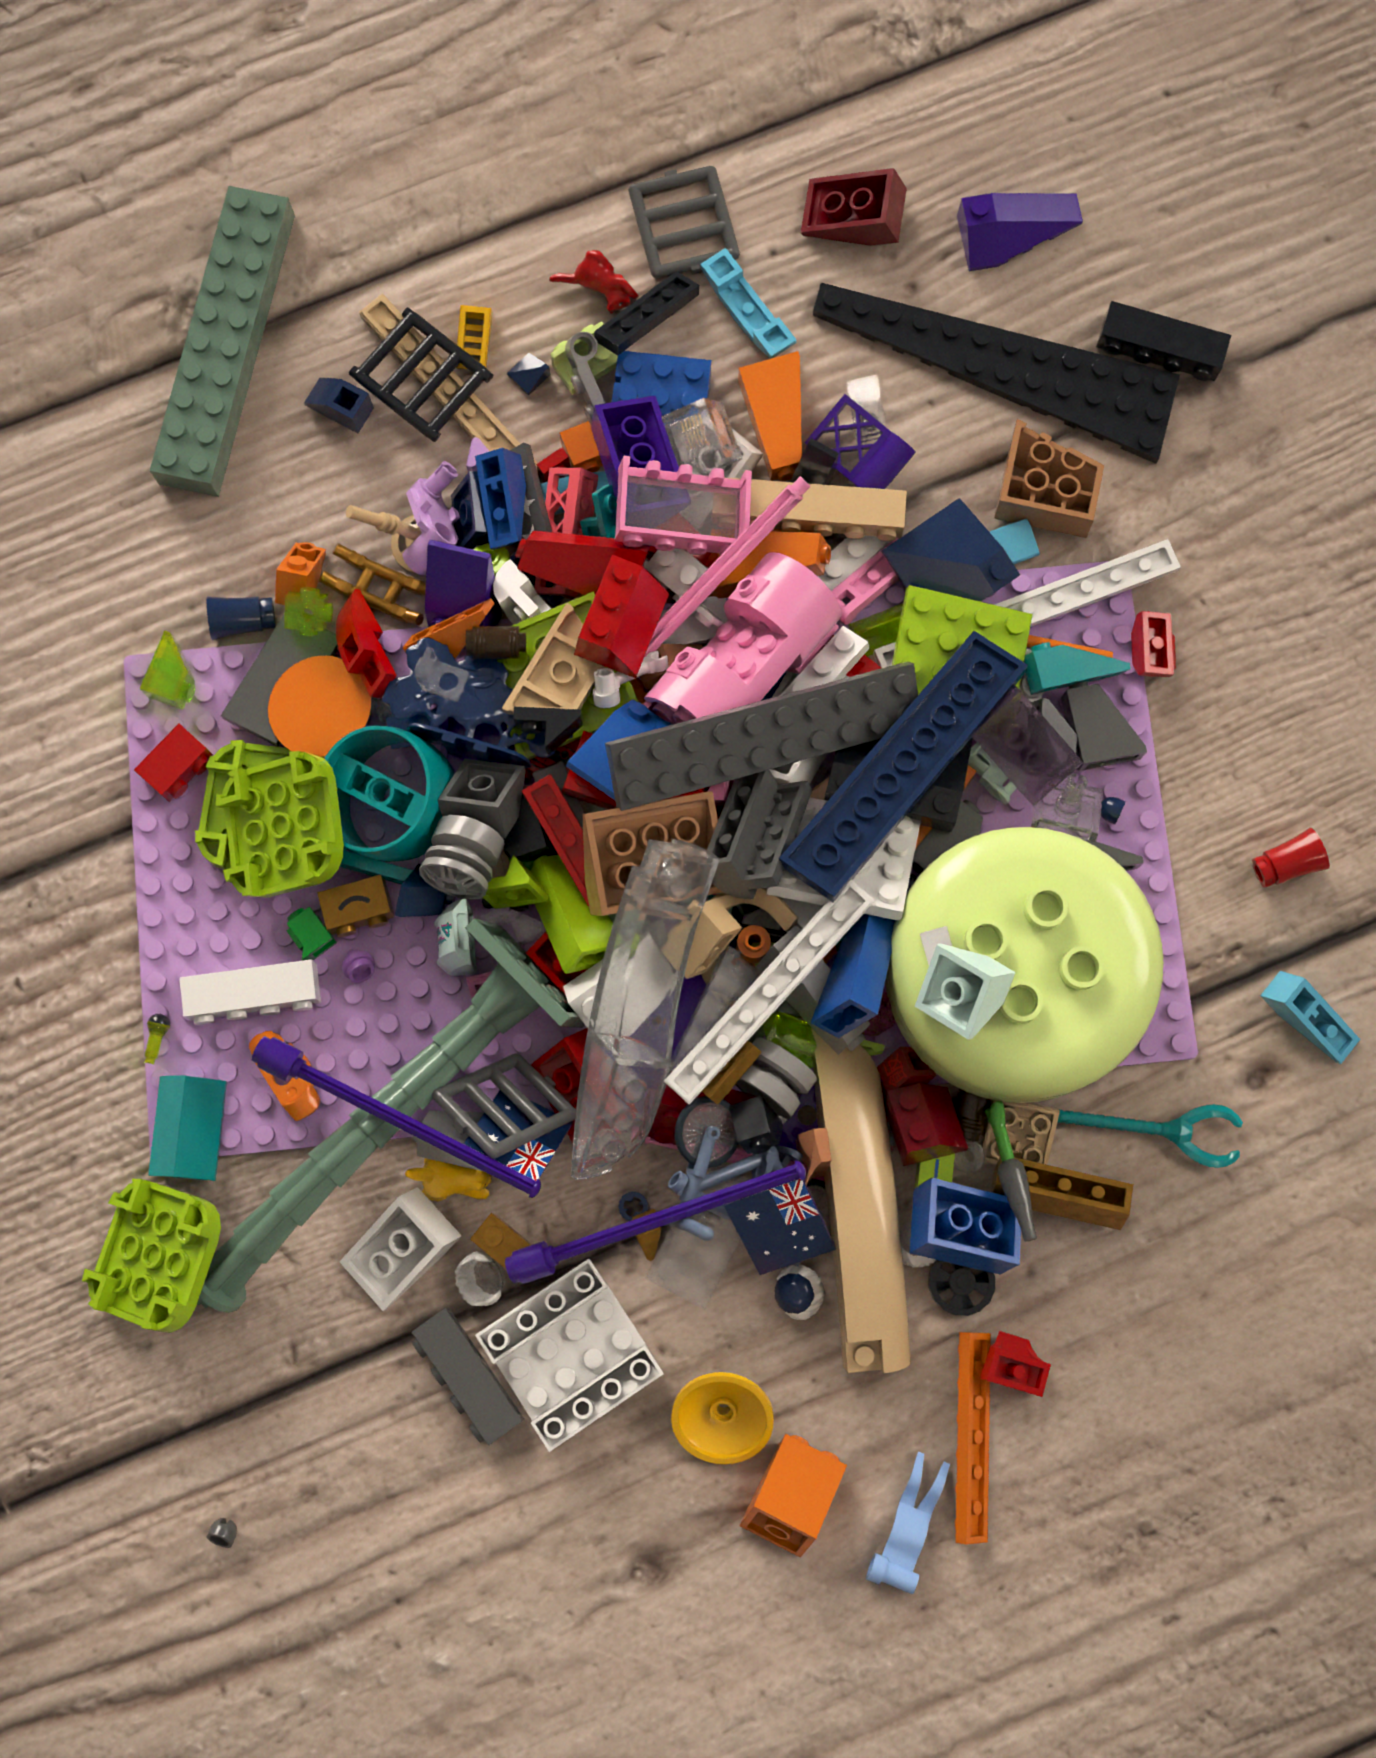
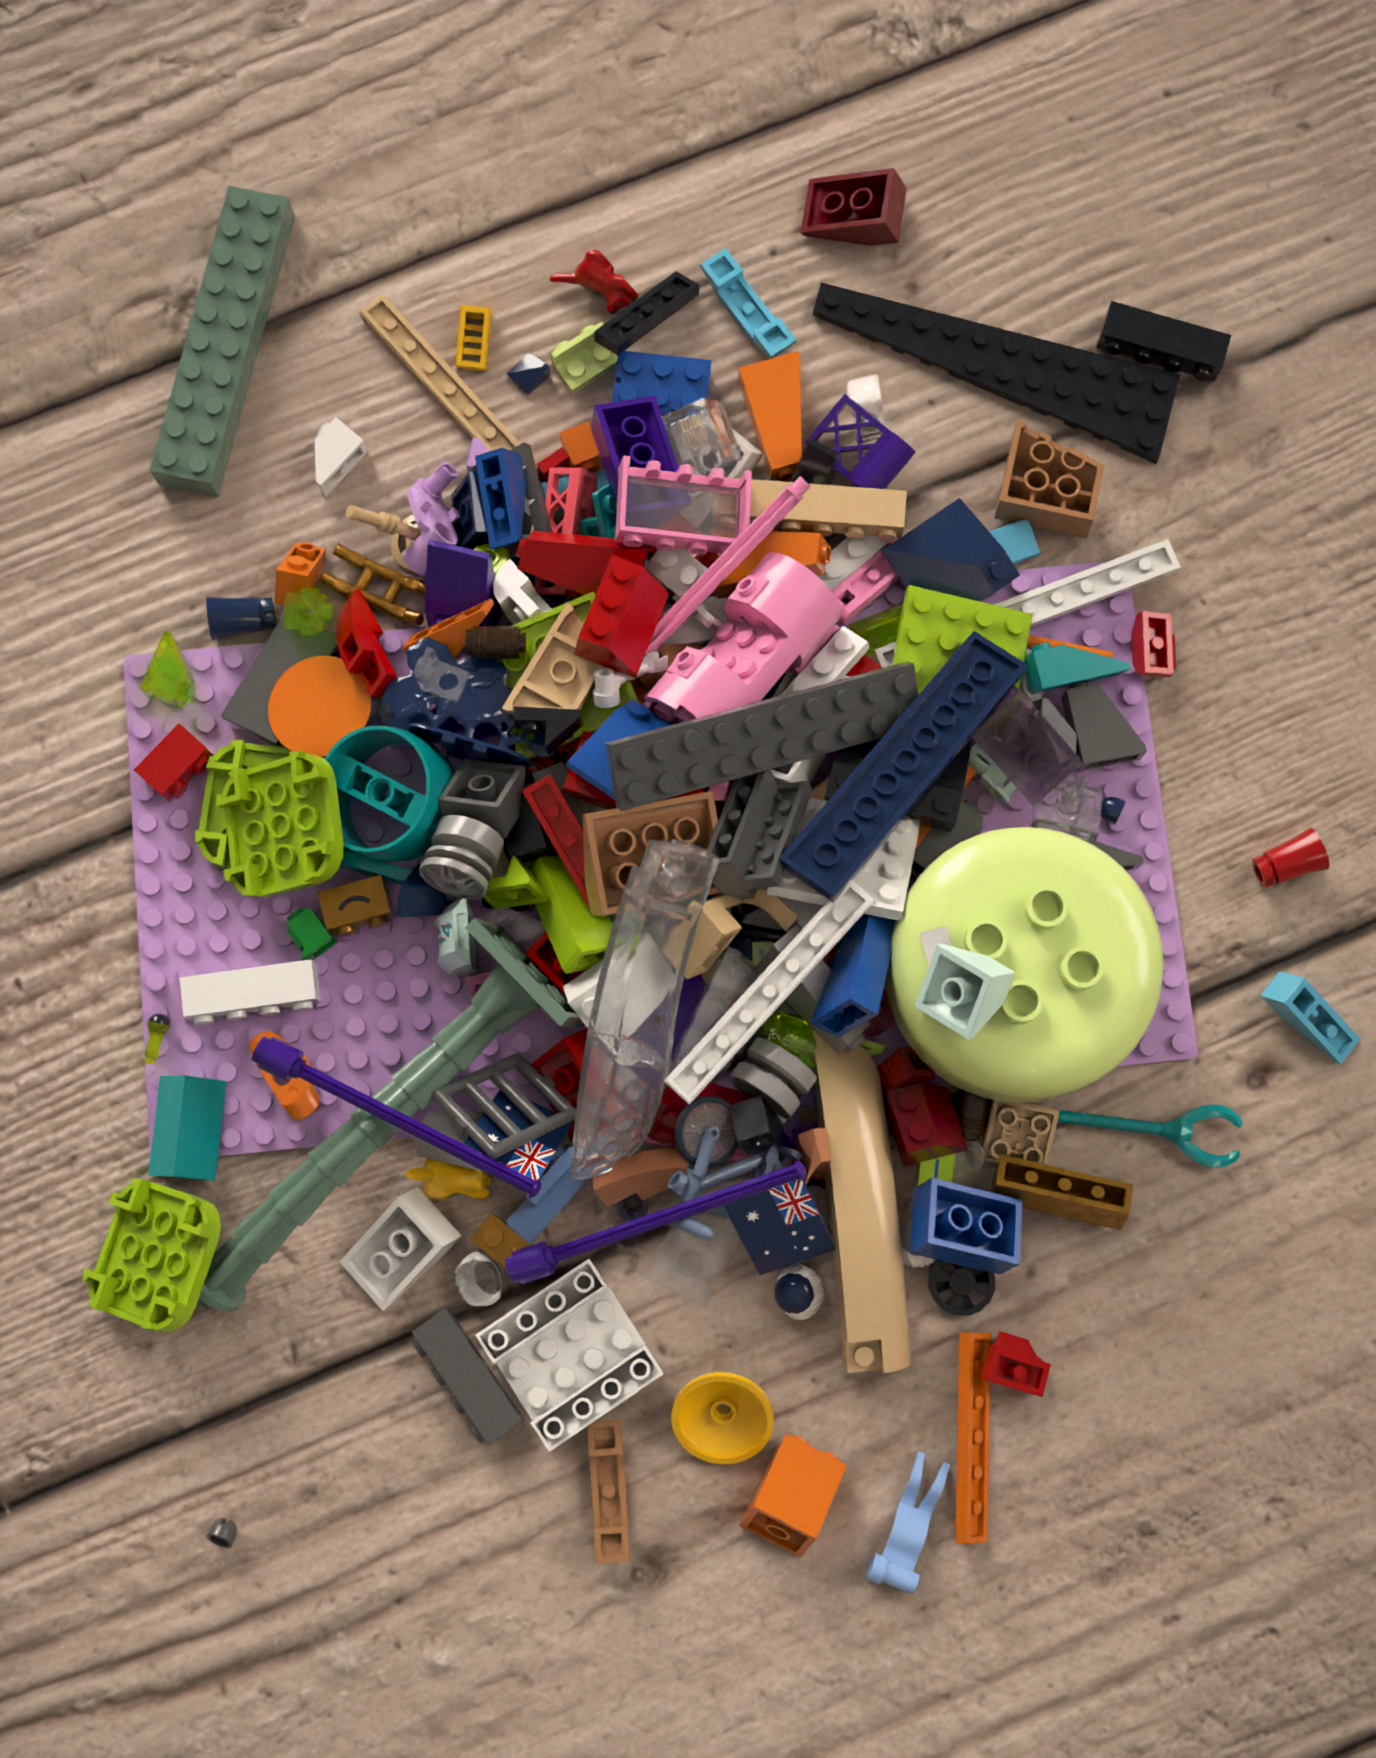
(336, 454): none -> white slope
(340, 402): dark blue slope -> none
(358, 965): medium lavender plate -> none
(408, 411): black bar -> none
(555, 1193): none -> medium blue bracket
(583, 379): light grey plate -> none
(608, 1492): none -> medium nougat slope
(642, 1173): none -> nougat slope
(644, 217): dark grey bar -> none
(648, 1239): pearl gold slope -> none
(731, 1072): pearl gold plate -> none
(757, 933): orange brick -> none
(1012, 223): dark purple wedge -> none
(1012, 1173): dark grey piece -> none

